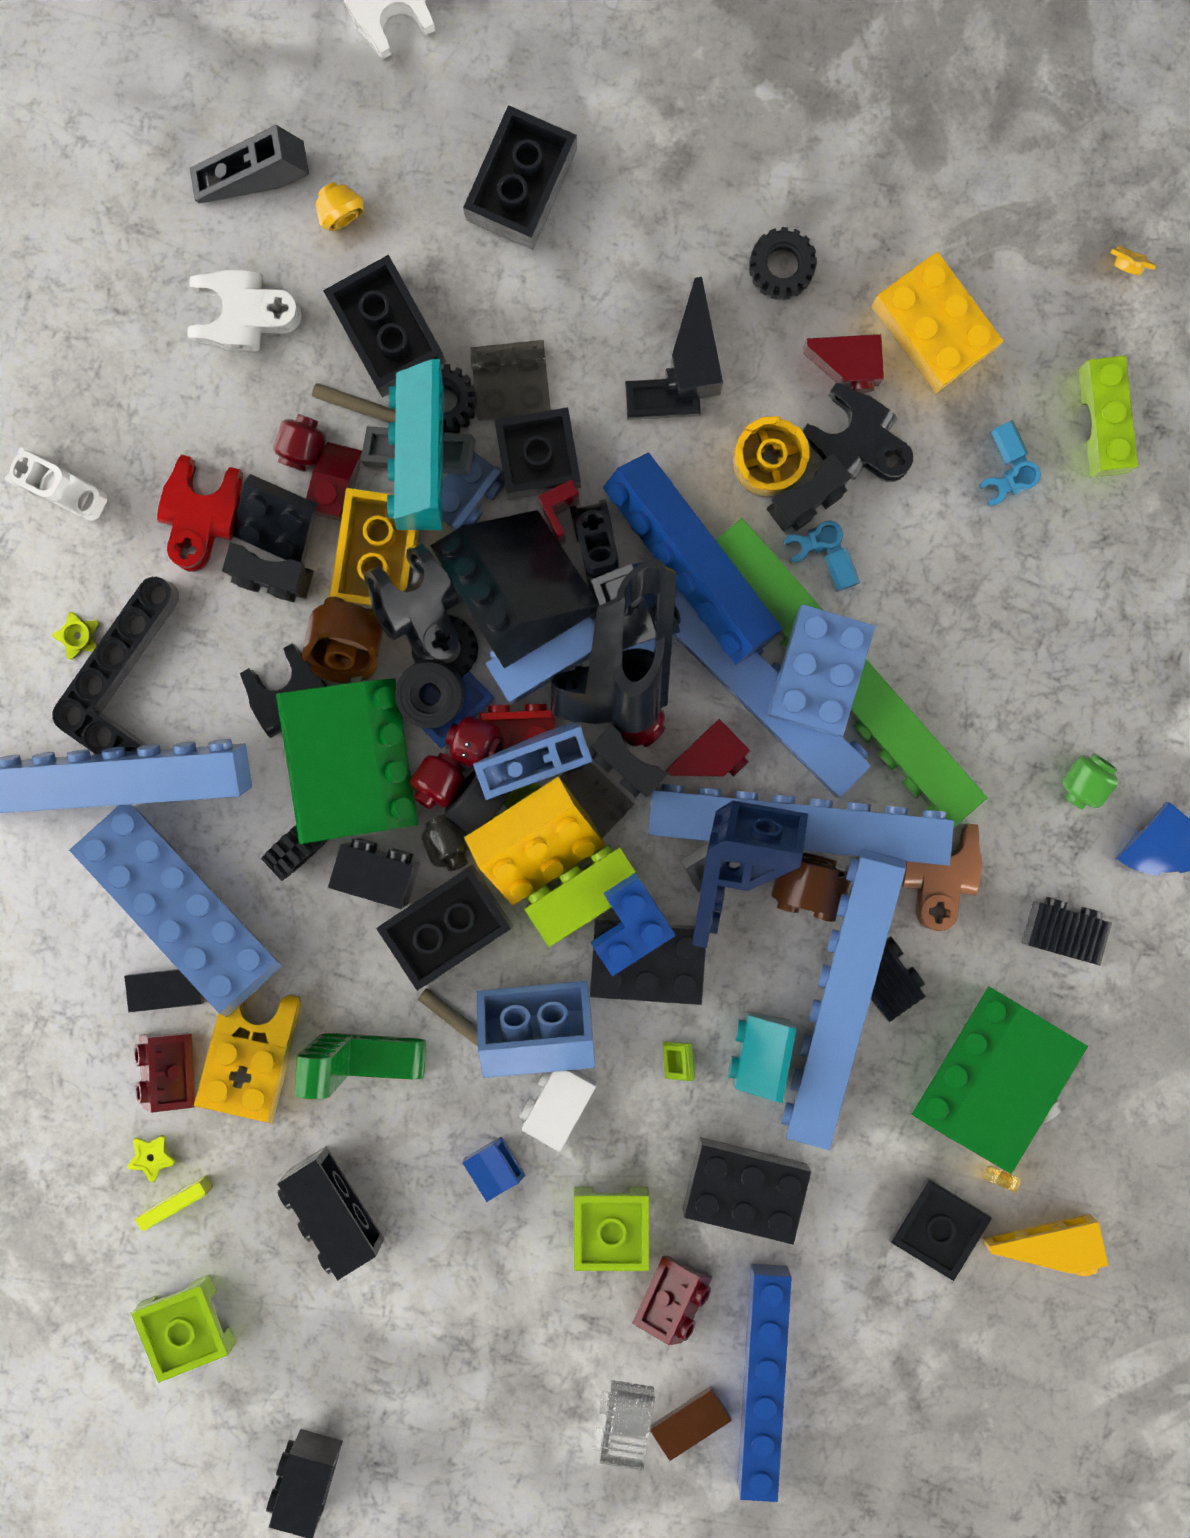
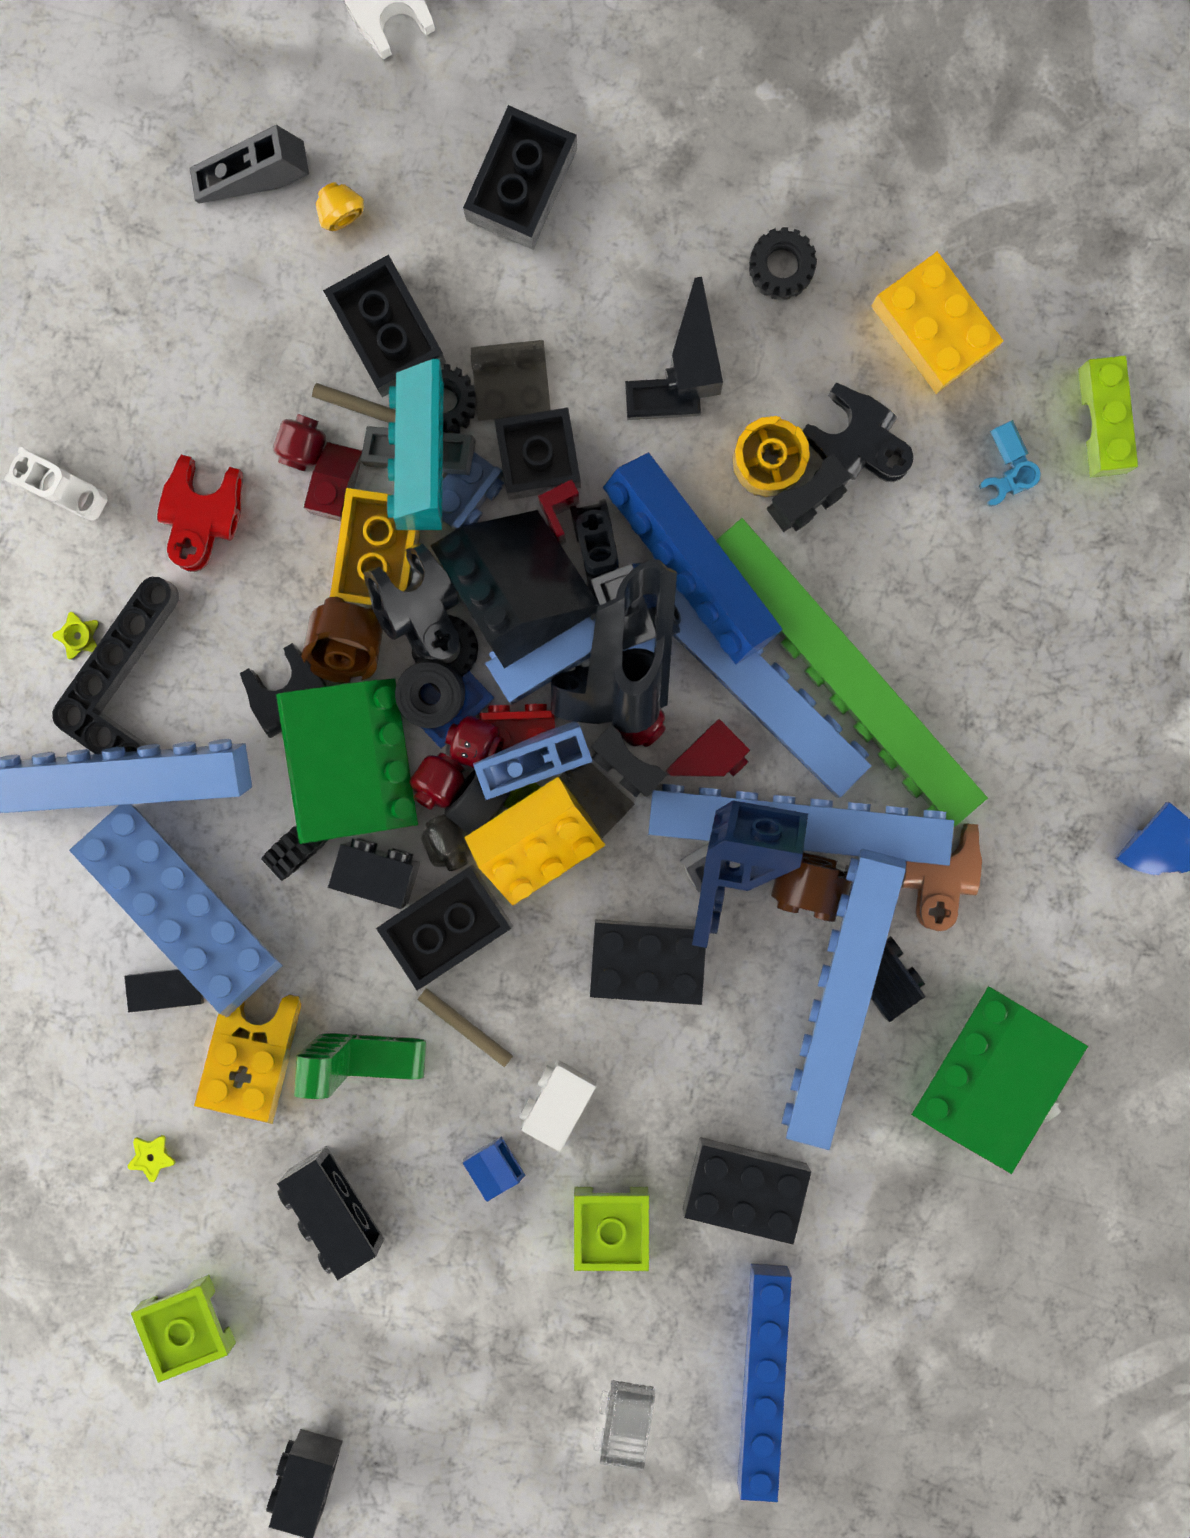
(165, 1072): dark red bracket -> none
(174, 1203): neon yellow tile -> none
(245, 310): white piece -> none
(275, 519): black plate -> none
(282, 578): black brick -> none
(535, 1029): medium blue brick -> none
(579, 895): lime brick -> none
(641, 927): blue plate -> none
(672, 1301): bracket -> none
(679, 1061): lime slope -> none
(690, 1423): reddish brown tile -> none
(762, 1055): teal slope -> none
(821, 670): medium blue brick -> none
(827, 538): dark azure bar -> none
(849, 359): dark red slope -> none
(940, 1229): black tile -> none
(1001, 1178): clear yellow tile -> none
(1062, 1245): yellow slope -> none
(1067, 932): black brick -> none
(1090, 781): bright green head -> none
(1131, 261): yellow plate -> none

